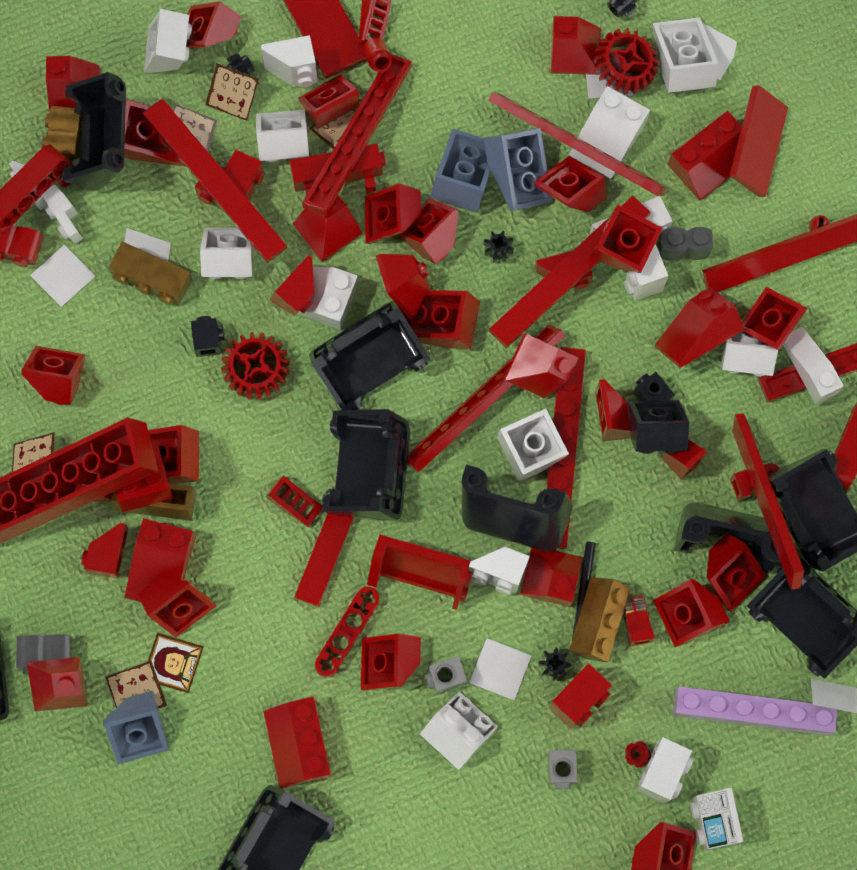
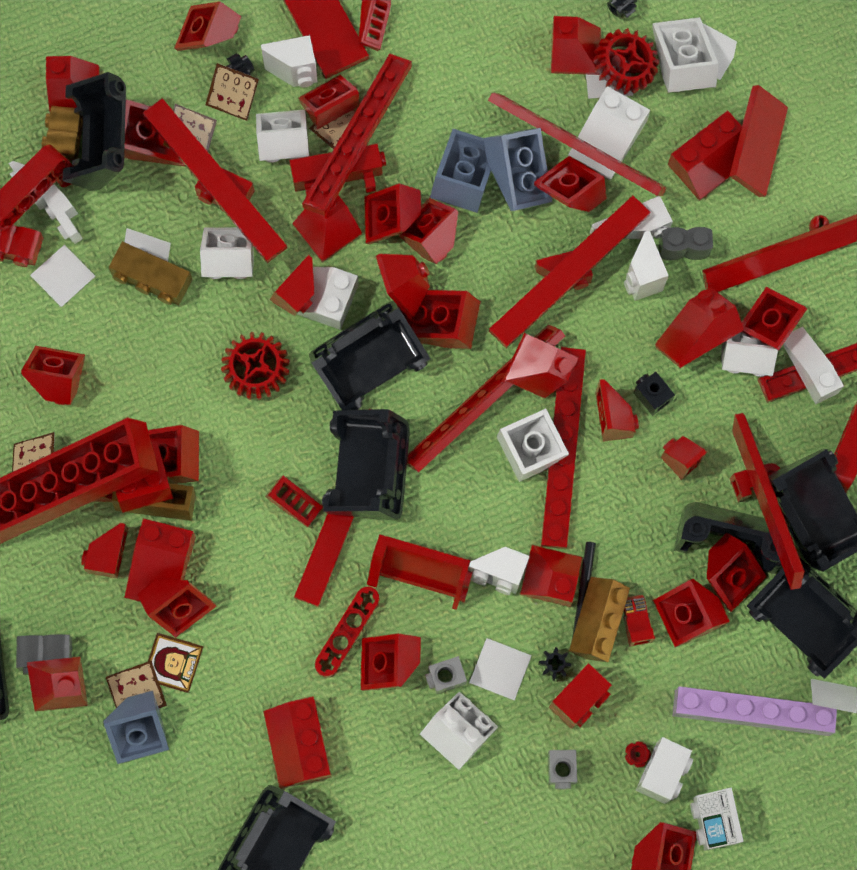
(167, 42): white slope -> none
(207, 336): black brick -> none
(246, 167): red brick -> none
(377, 55): red brick -> none
(504, 249): black gear -> none
(512, 520): black windscreen -> none
(626, 240): red slope -> none
(658, 426): black slope -> none

